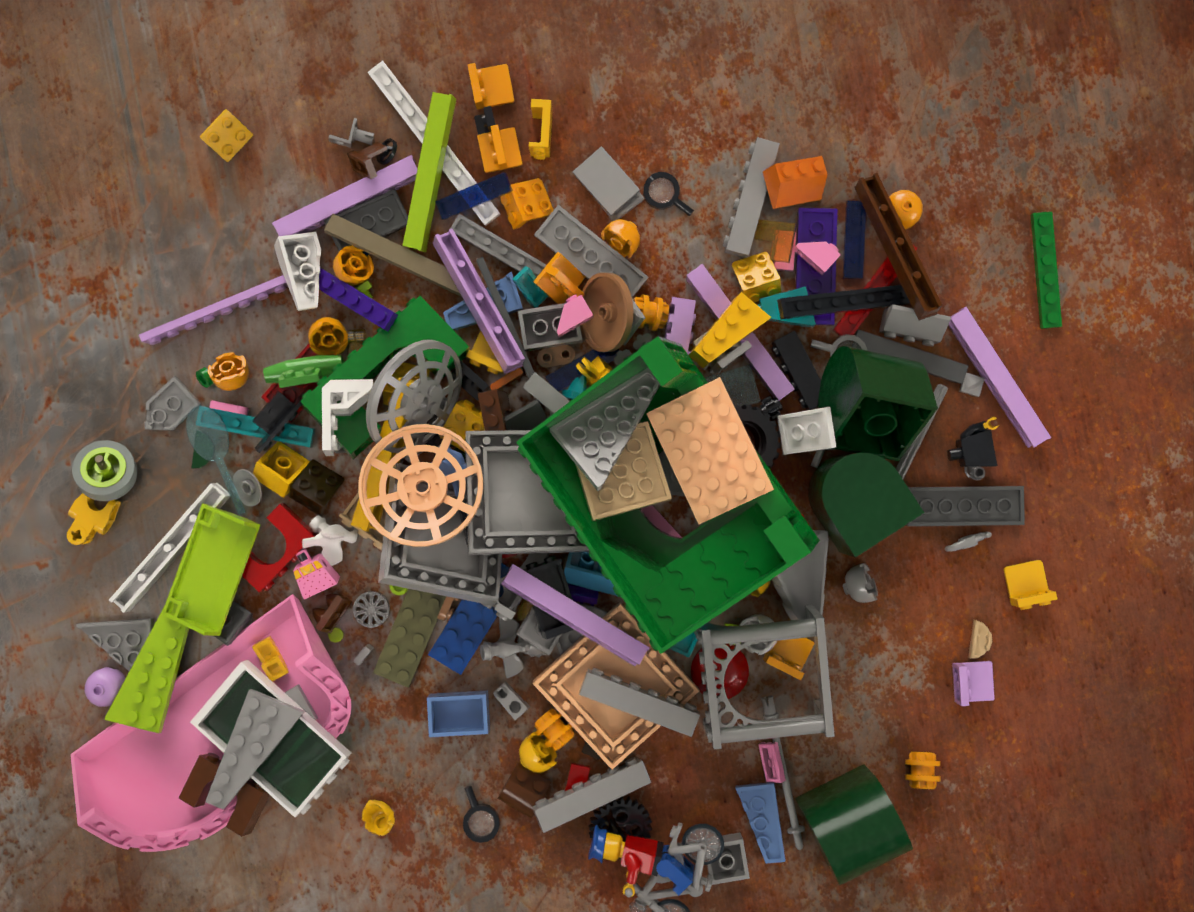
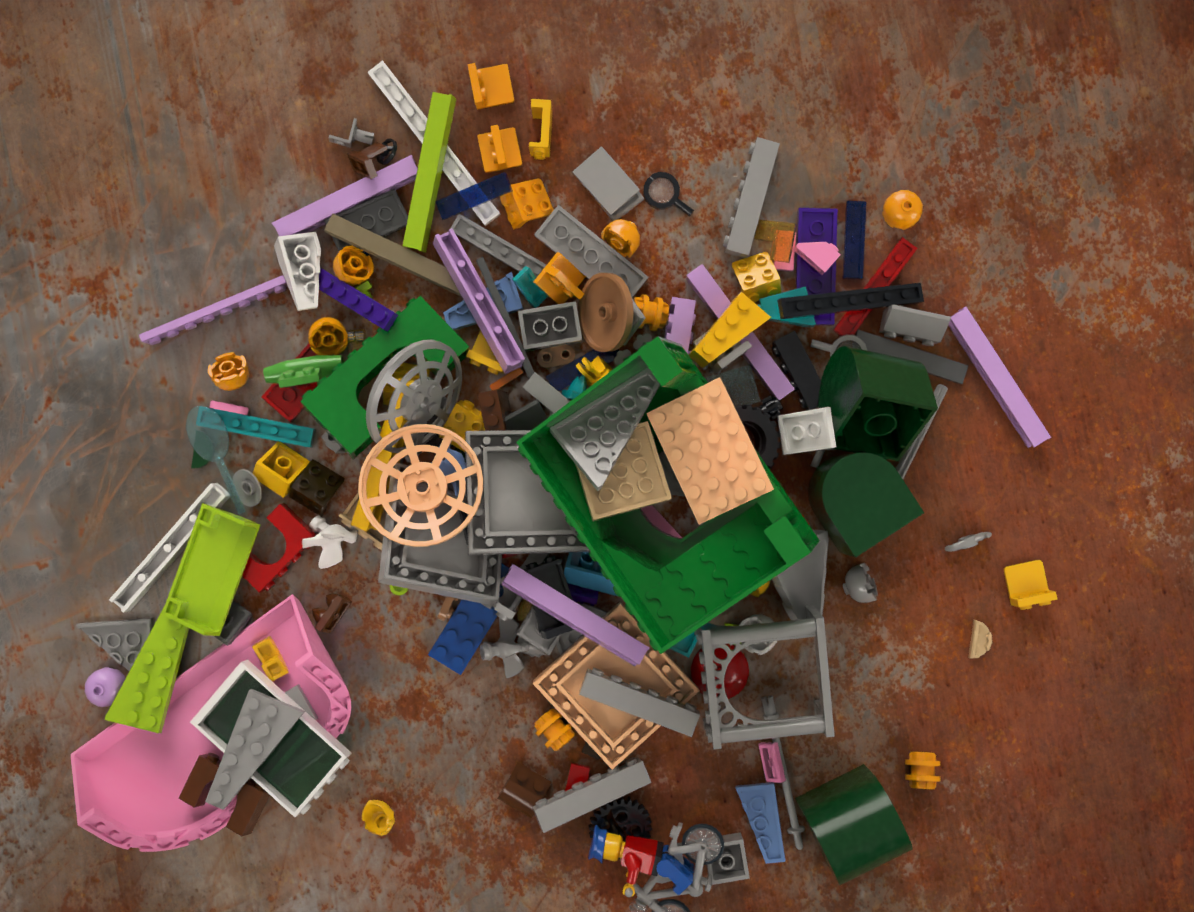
(90, 519): yellow piece -> none
(104, 470): wheel -> none
(169, 406): light grey tile -> none
(204, 378): green tile -> none
(226, 135): yellow bracket -> none
(275, 416): black bracket -> none
(314, 574): bright pink torso -> none
(336, 635): lime piece -> none
(352, 395): white bracket -> none
(364, 653): light grey tile -> none
(371, 609): light grey wheel -> none
(409, 637): olive plate -> none
(458, 713): medium blue piece -> none
(471, 381): black bracket -> none
(481, 820): piece -> none
(484, 121): black bracket -> none
(511, 700): light grey leg -> none
(535, 754): yellow cylinder -> none
(573, 314): bright pink slope -> none
(790, 656): light orange bracket -> none
(796, 182): orange slope -> none
(898, 247): reddish brown tile -> none
(969, 506): dark grey plate -> none
(972, 385): light grey tile -> none
(973, 682): lavender bracket -> none
(975, 449): black torso -> none
(1046, 270): green plate -> none

